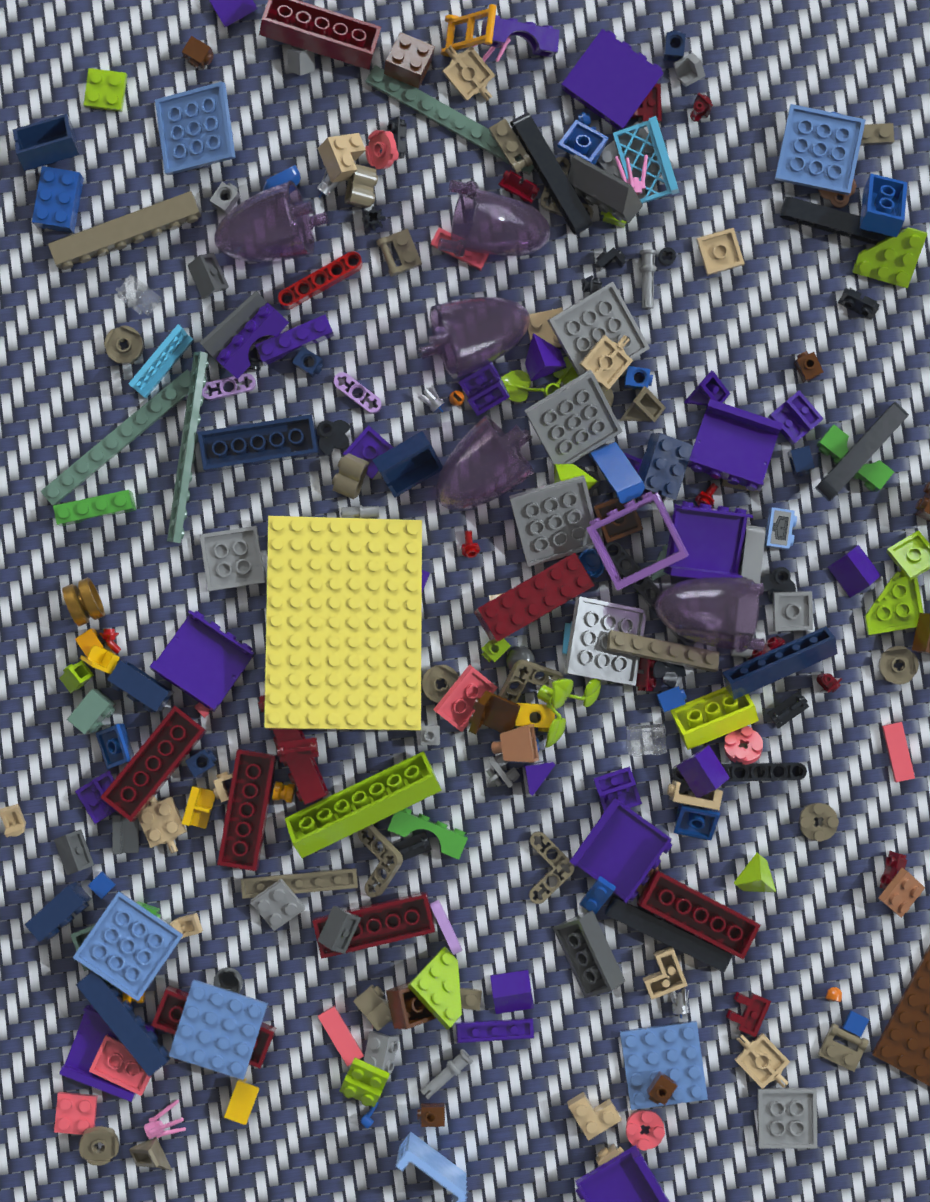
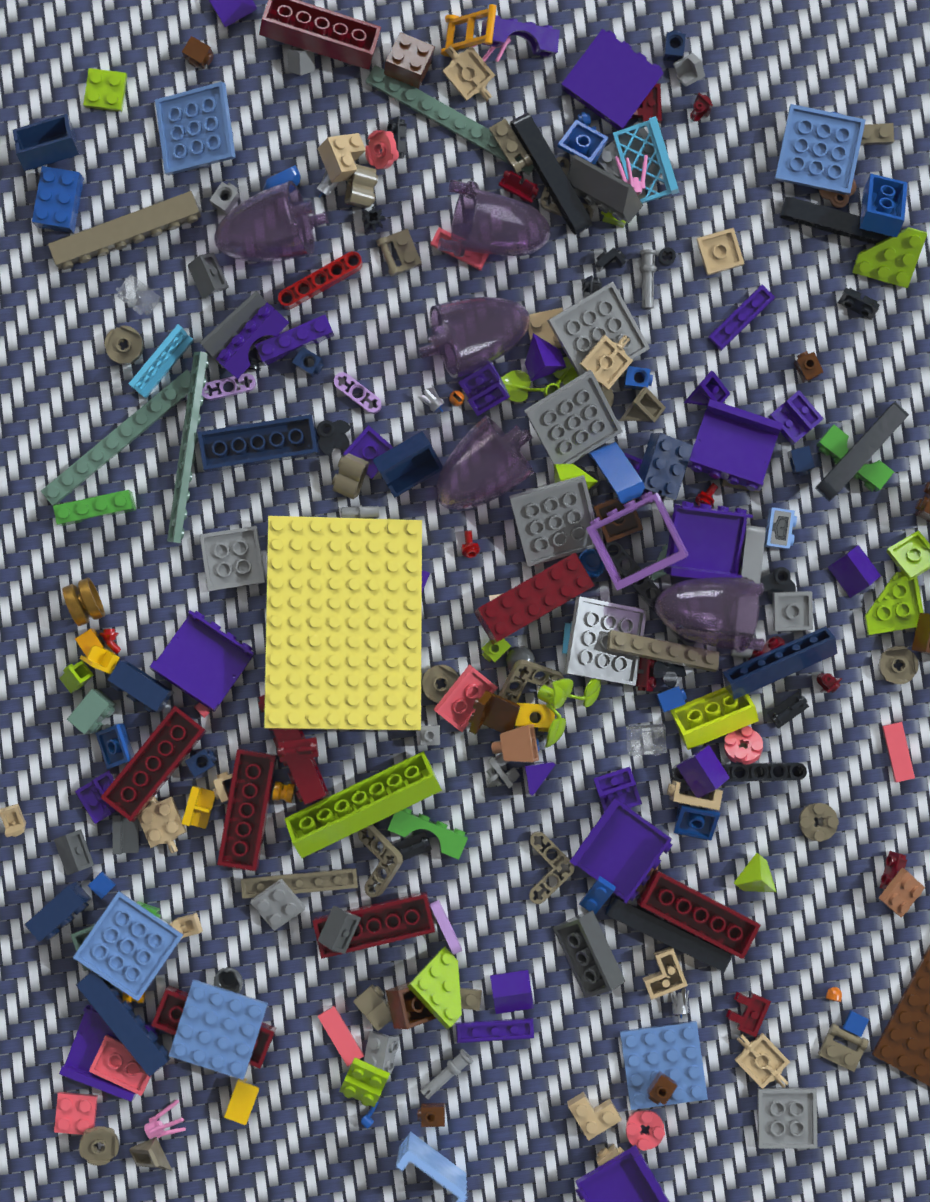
(741, 317): none -> dark purple tile

